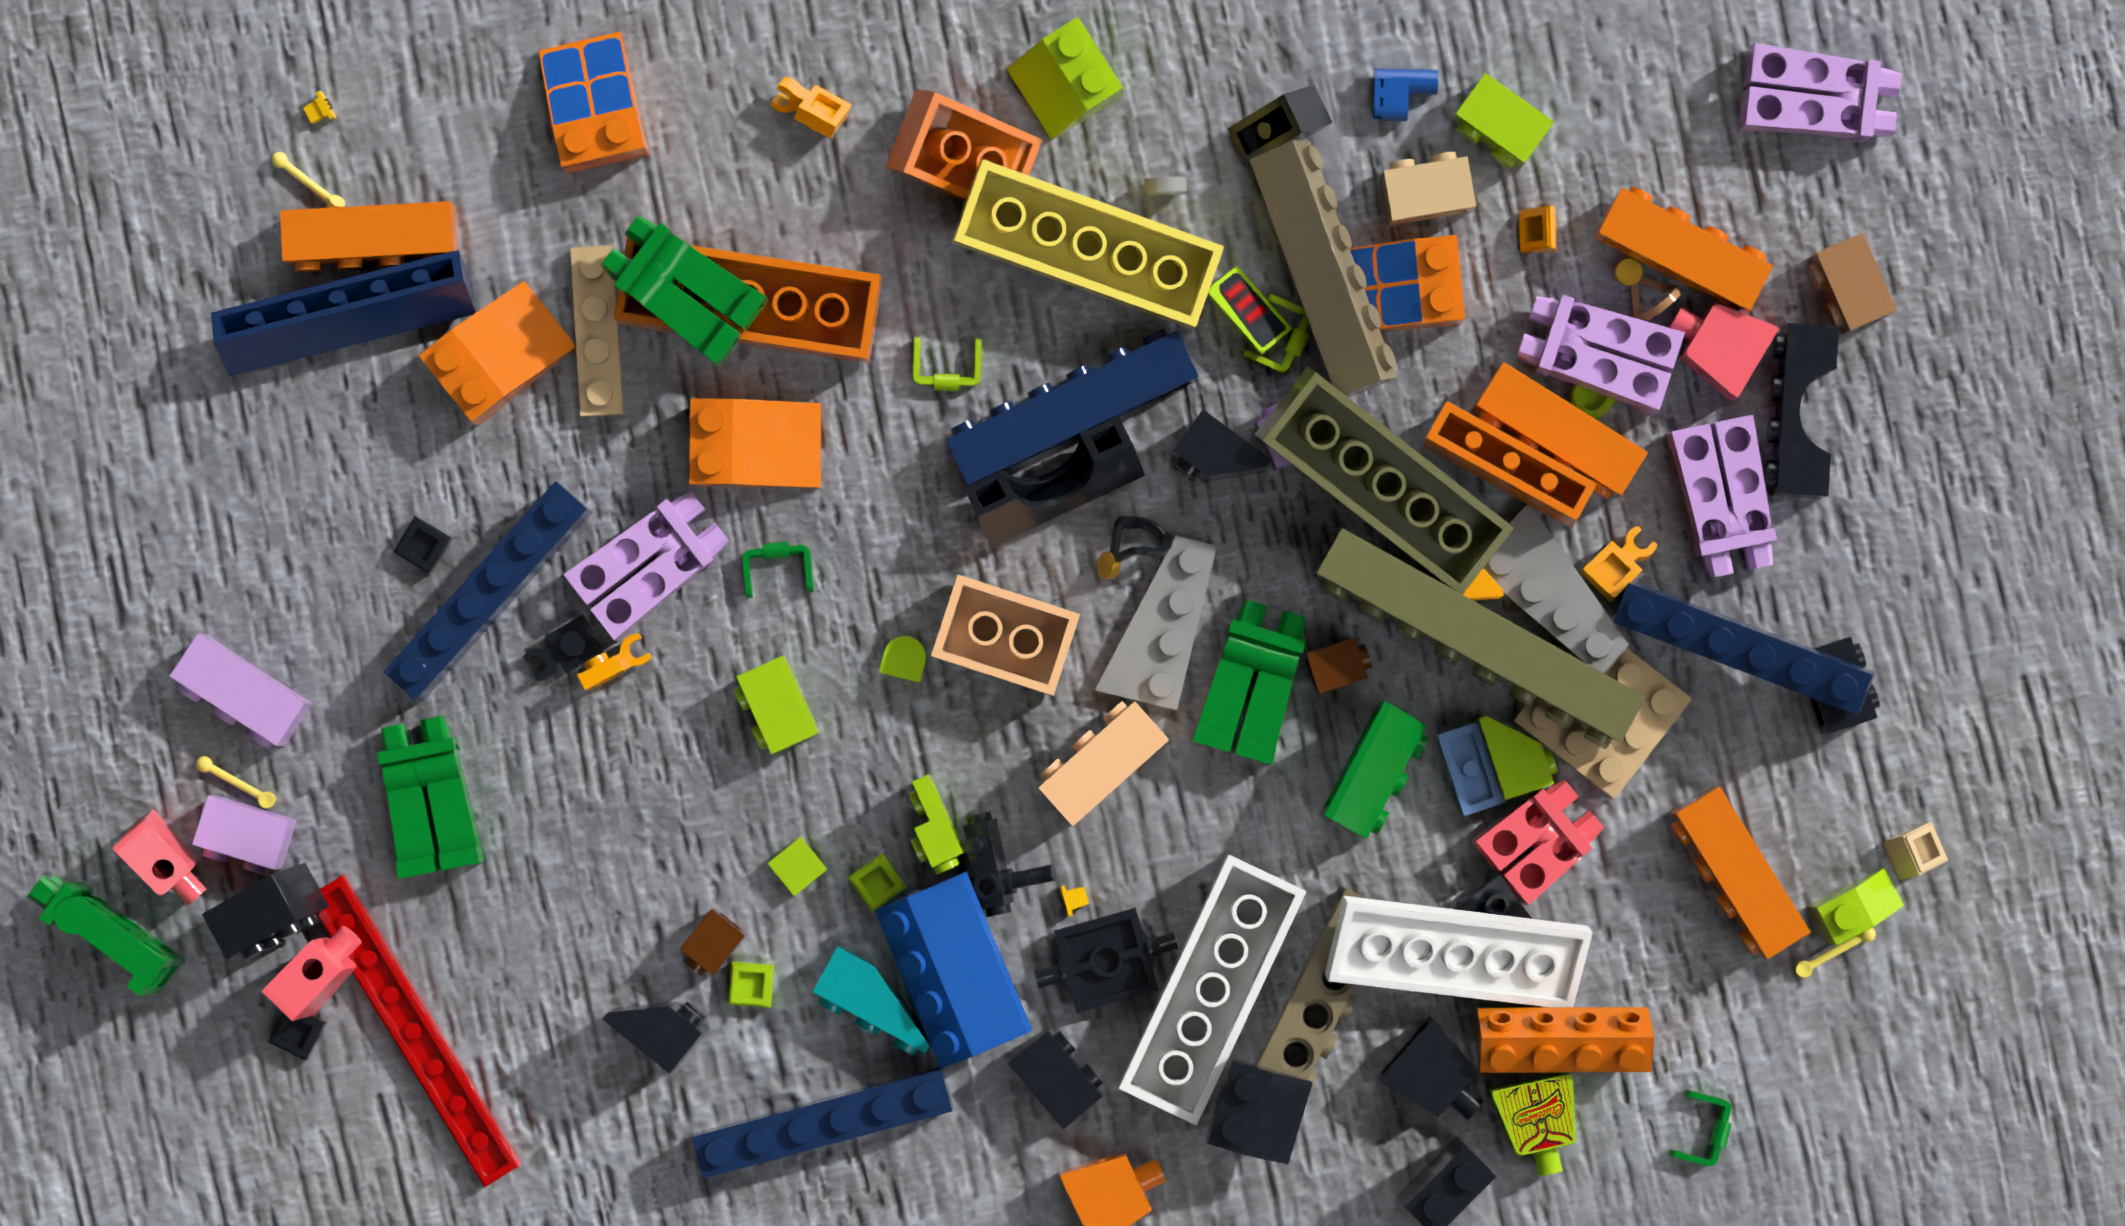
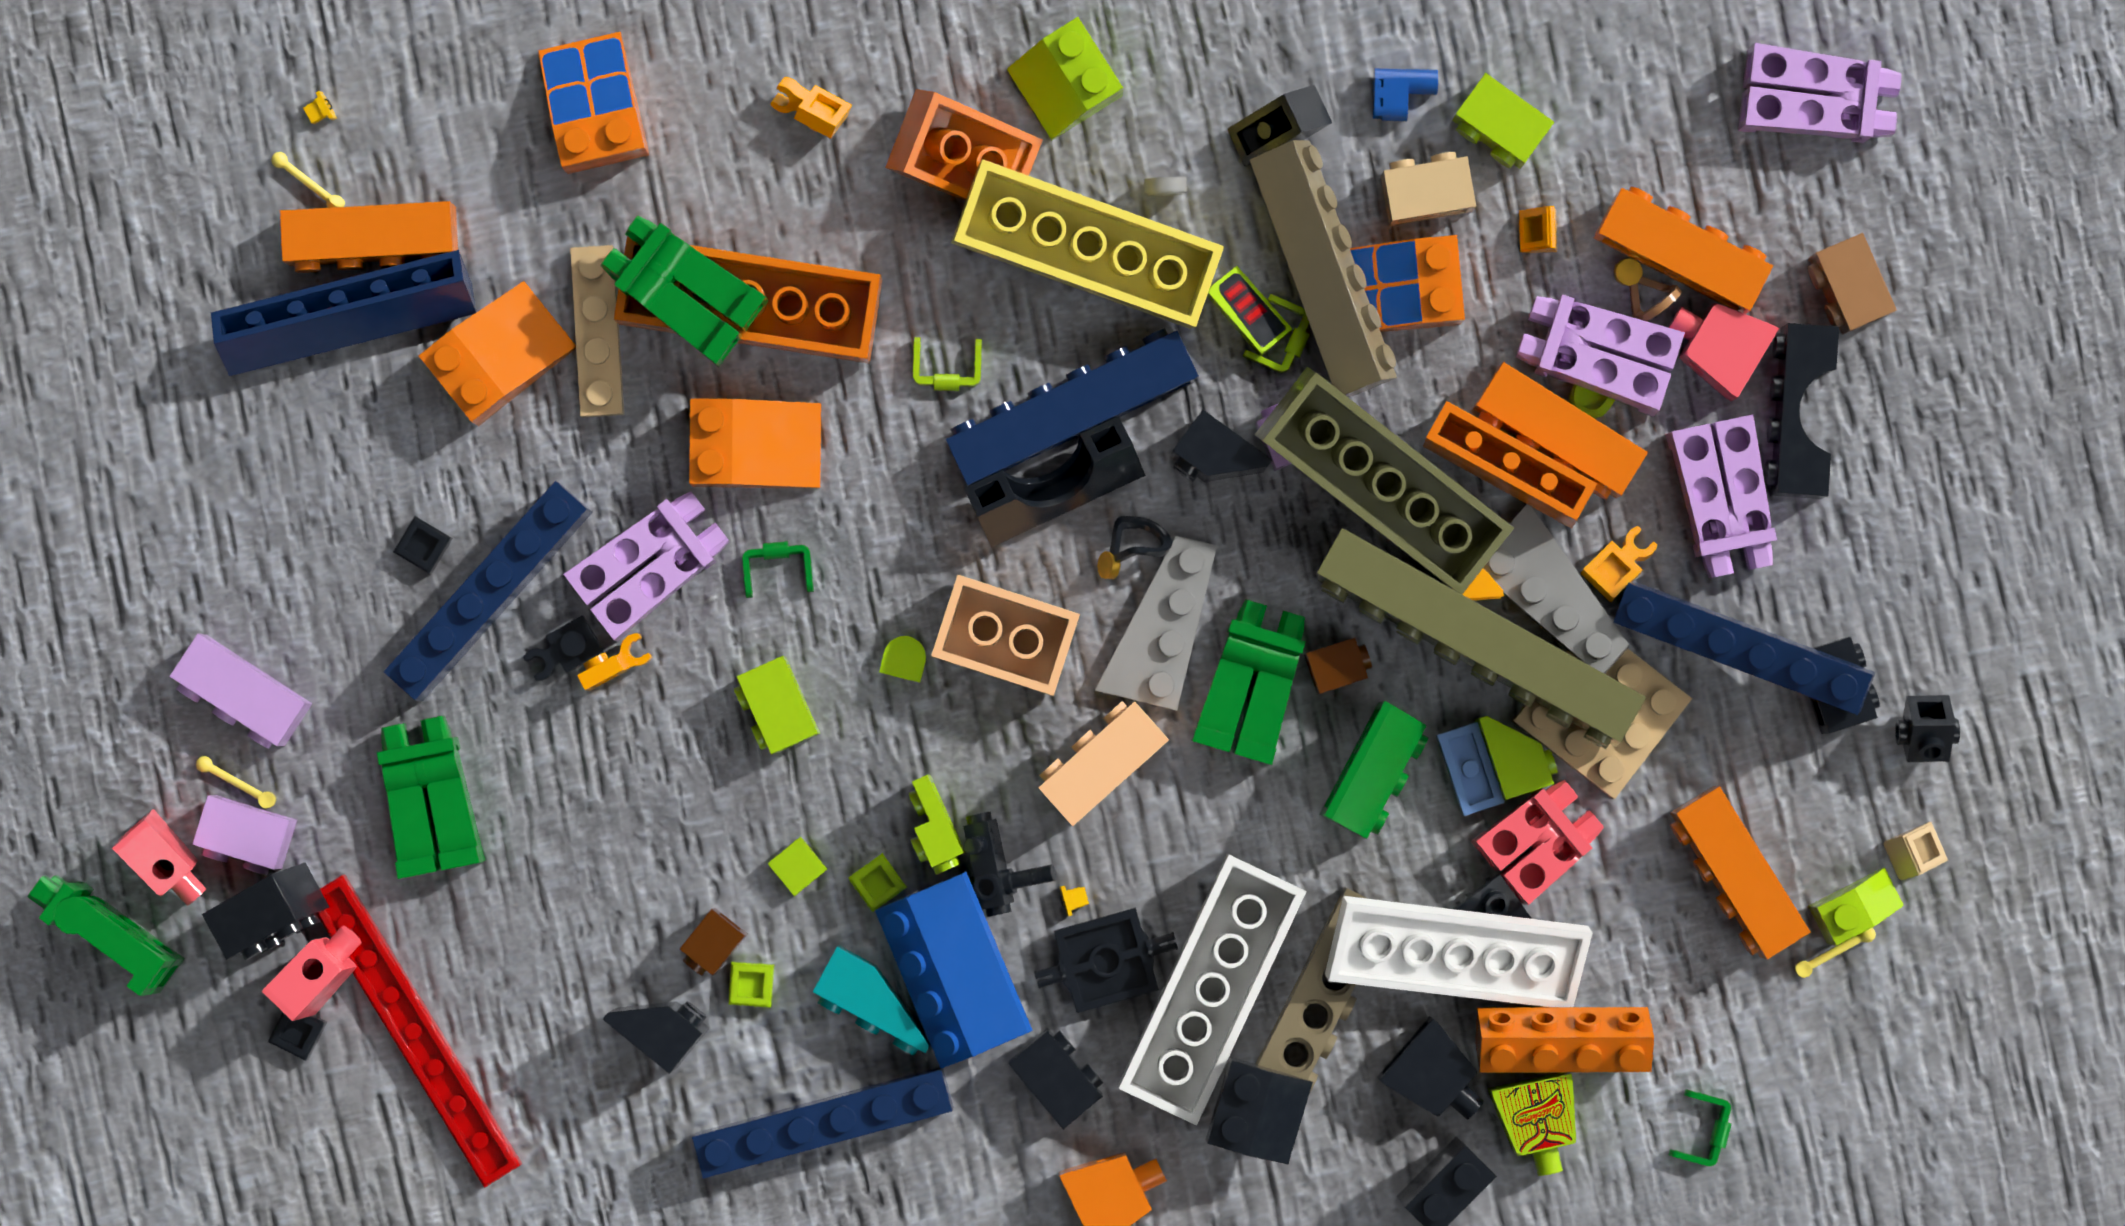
(1927, 728): none -> black brick

